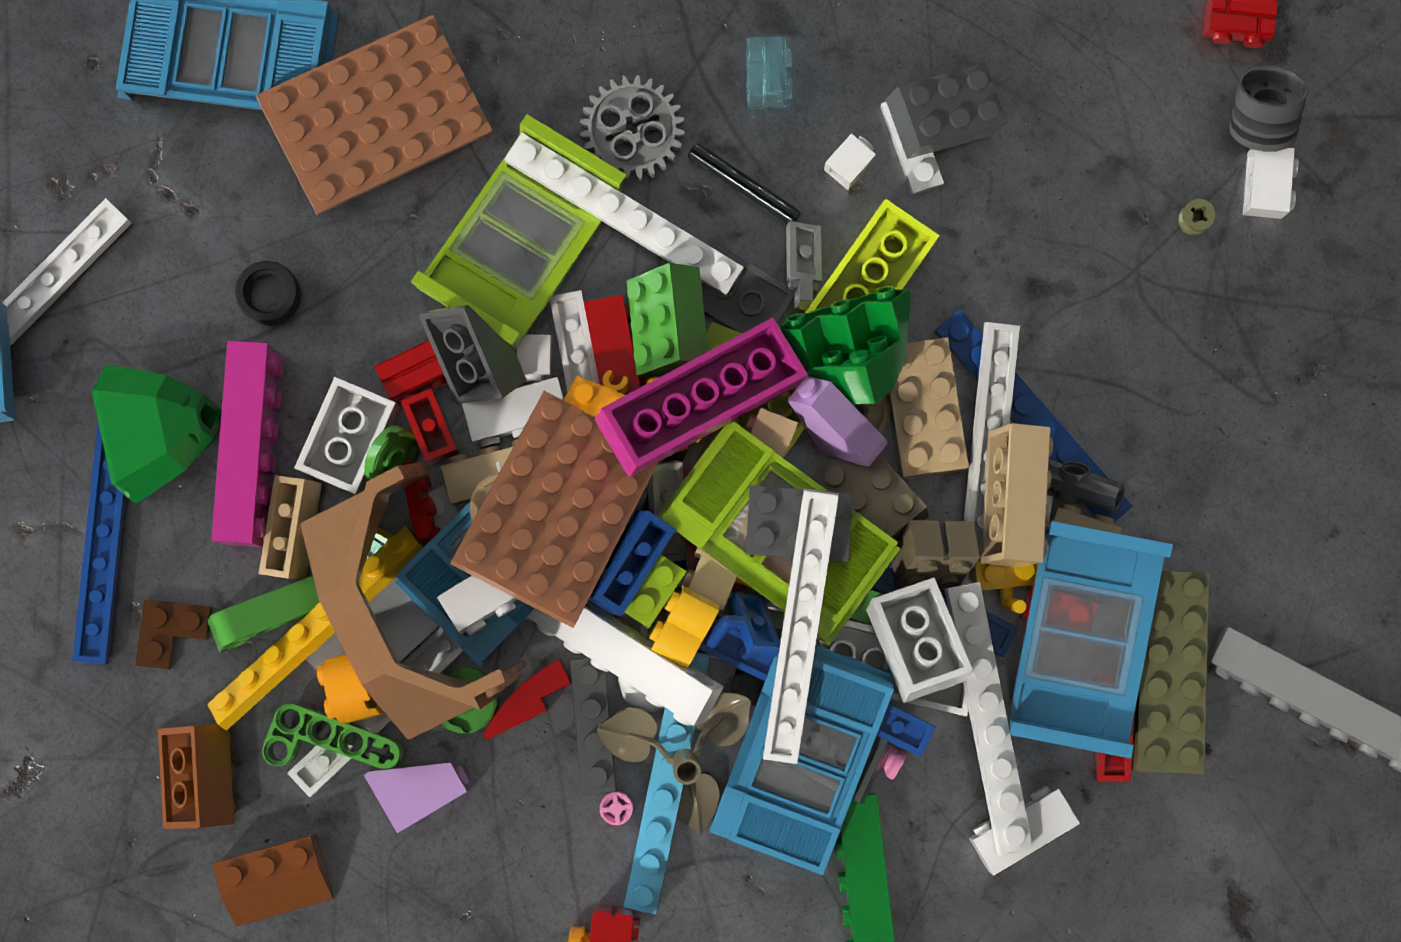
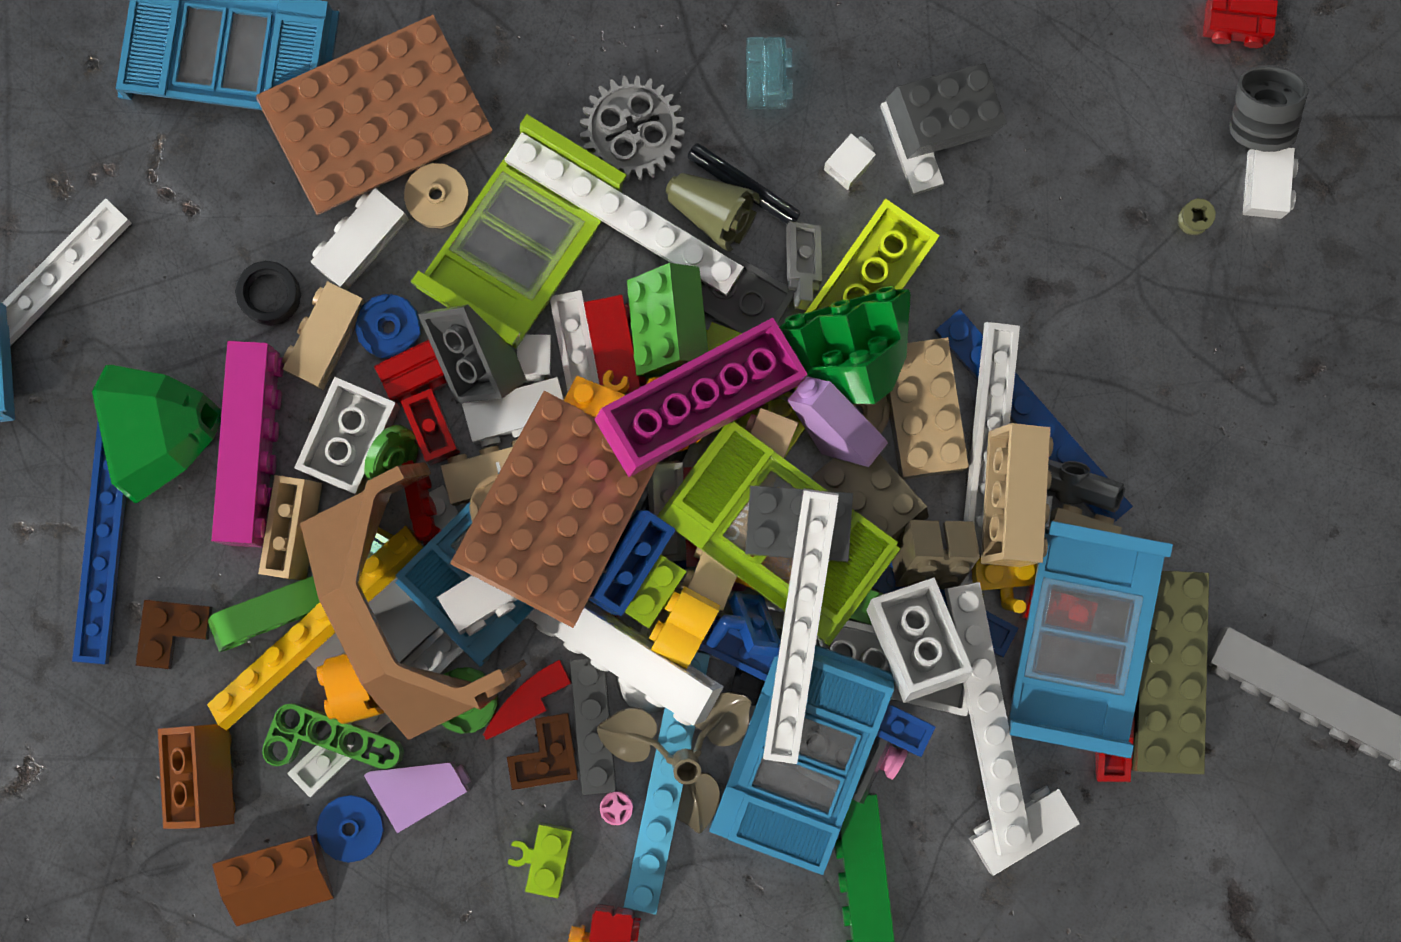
(323, 335): none -> tan brick
(359, 239): none -> white brick
(367, 823): none -> blue plate
(376, 314): none -> blue plate
(448, 207): none -> tan plate
(546, 859): none -> lime brick
(553, 762): none -> reddish brown plate
(714, 207): none -> olive cone

